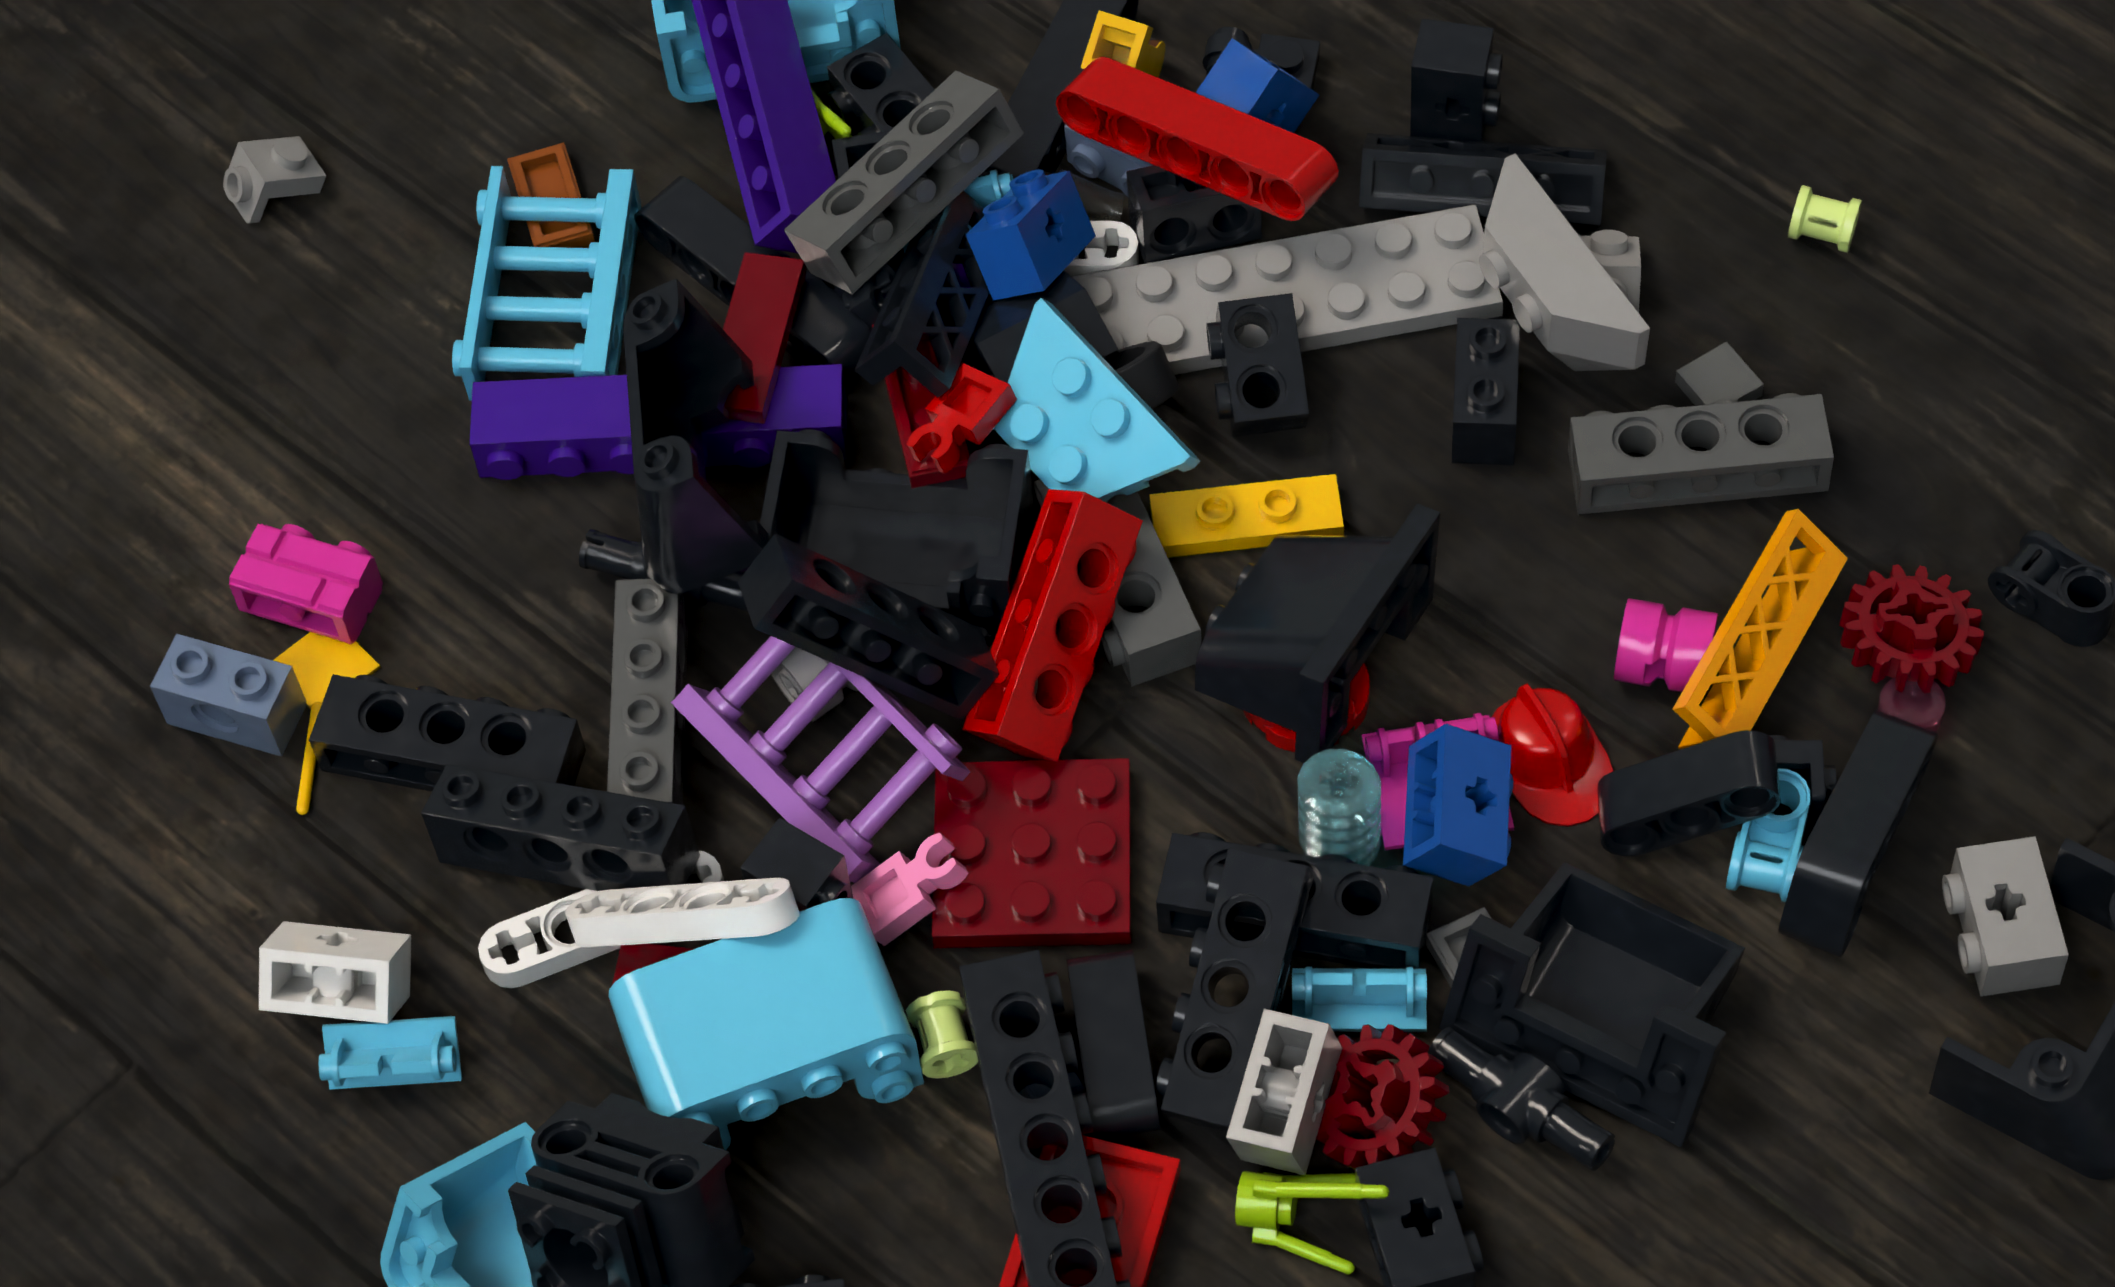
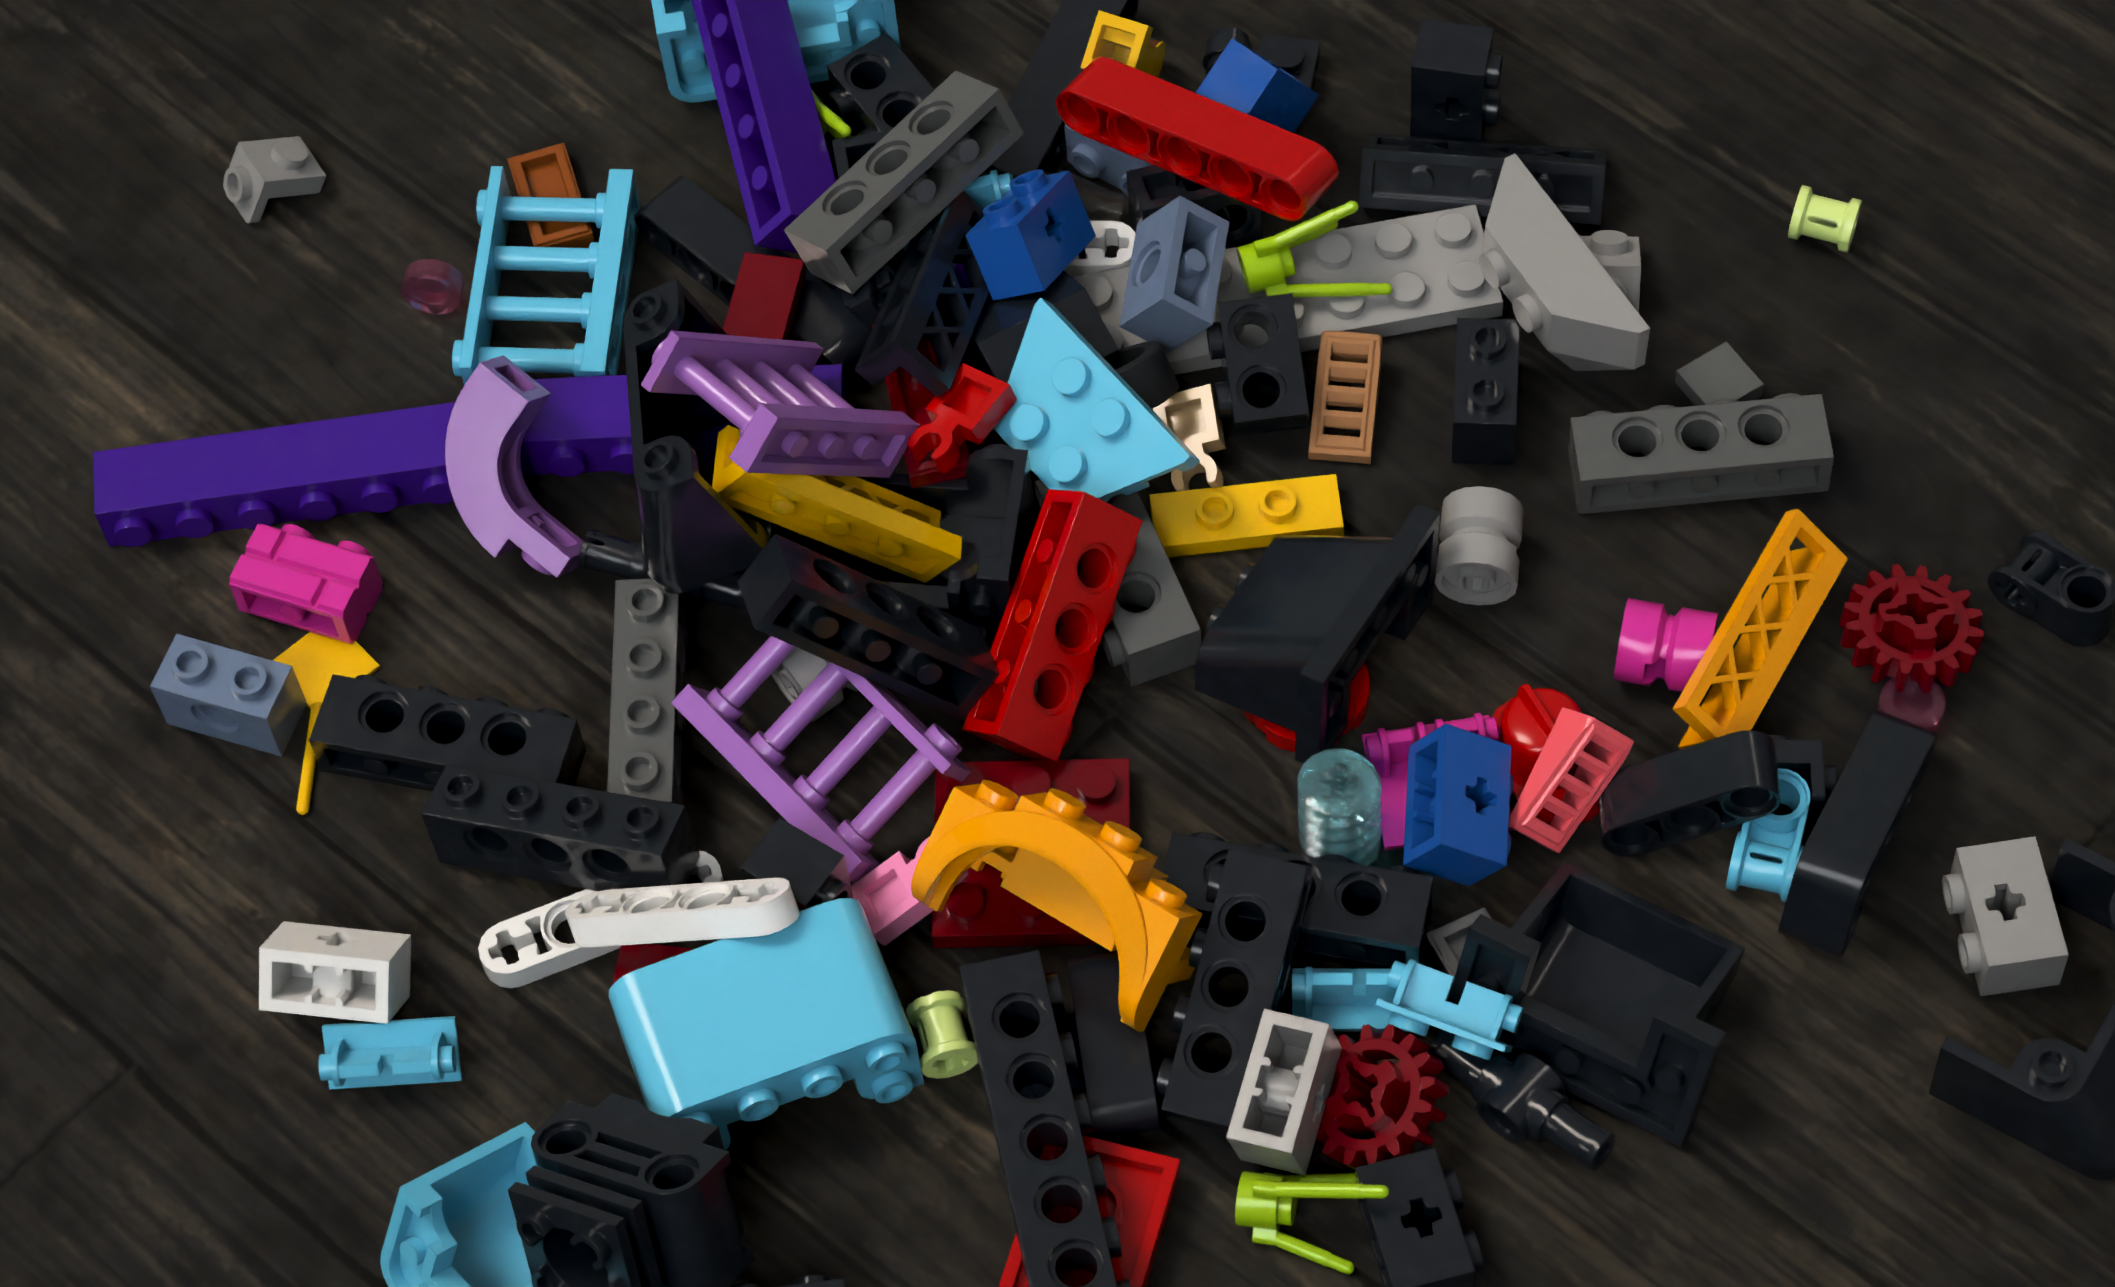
(272, 475): none -> dark purple brick
(432, 286): none -> clear pink tile
(487, 474): none -> medium lavender arch
(782, 410): none -> medium lavender fence
(841, 514): none -> yellow fence
(1073, 871): none -> light orange piece
(1174, 274): none -> sand blue brick
(1195, 420): none -> tan plate
(1270, 261): none -> lime plant
(1349, 359): none -> medium nougat slope
(1474, 1021): none -> medium azure hinge
(1479, 545): none -> light grey wheel
(1594, 772): none -> coral slope

